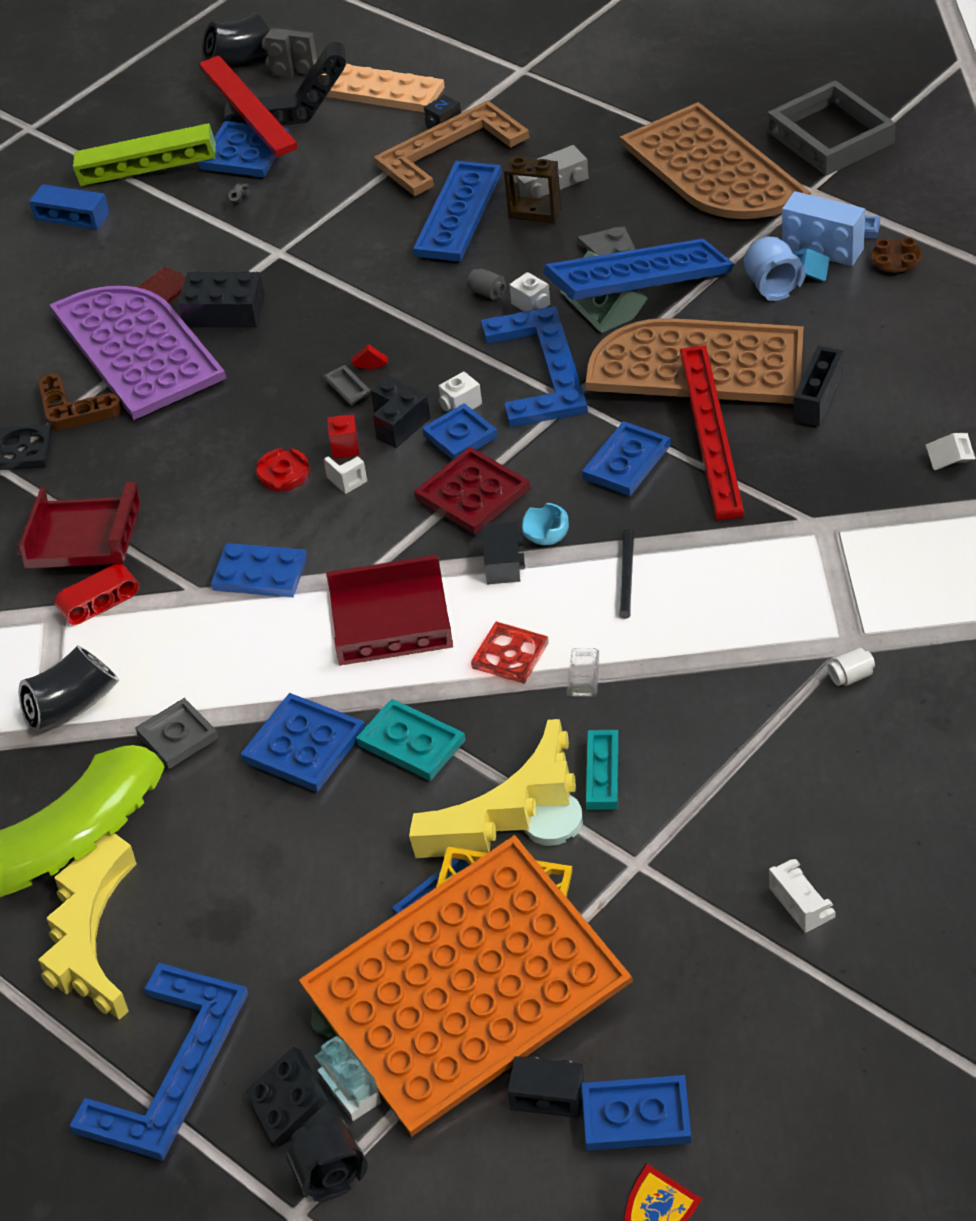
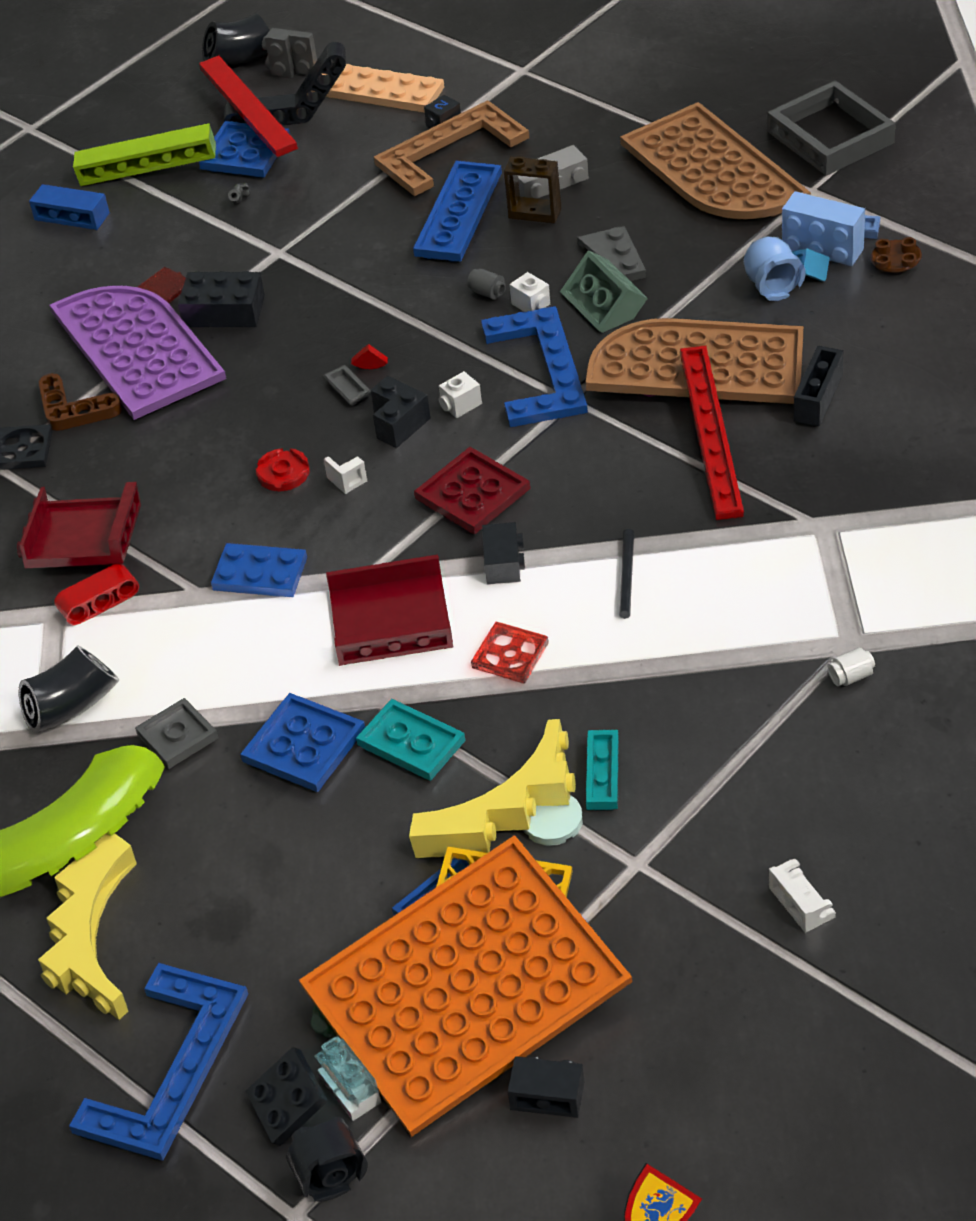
(343, 436): red brick -> none
(459, 431): blue plate -> none
(545, 525): medium azure hair -> none
(583, 672): clear tile -> none
(626, 458): blue plate -> none
(636, 1113): blue plate -> none
(637, 269): blue plate -> none
(950, 450): white panel -> none

